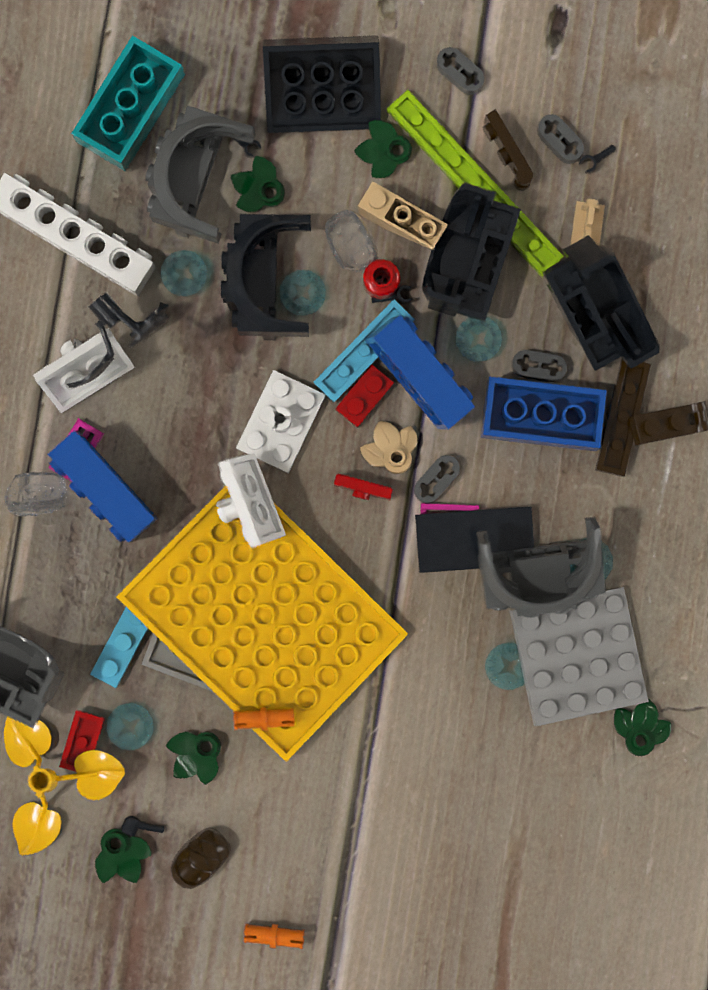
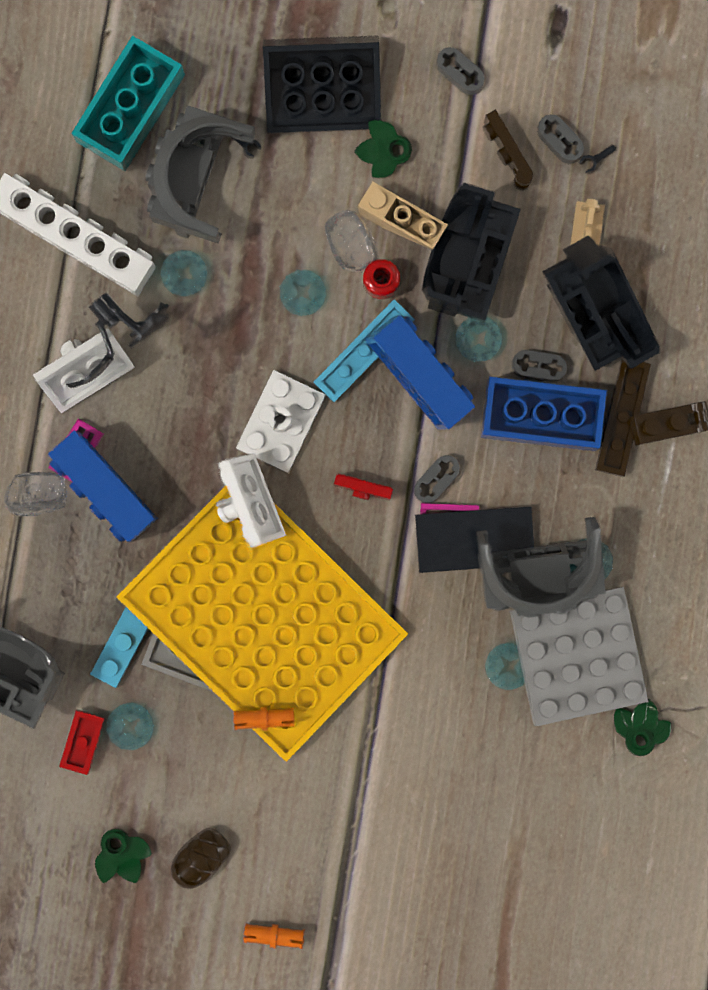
(96, 778): yellow plant -> none
(132, 824): black hand -> none
(192, 758): dark green plate -> none
(253, 275): black piece -> none
(255, 183): dark green plate -> none
(364, 396): red plate -> none
(388, 444): tan plate -> none
(396, 296): black hand -> none
(462, 168): lime tile -> none

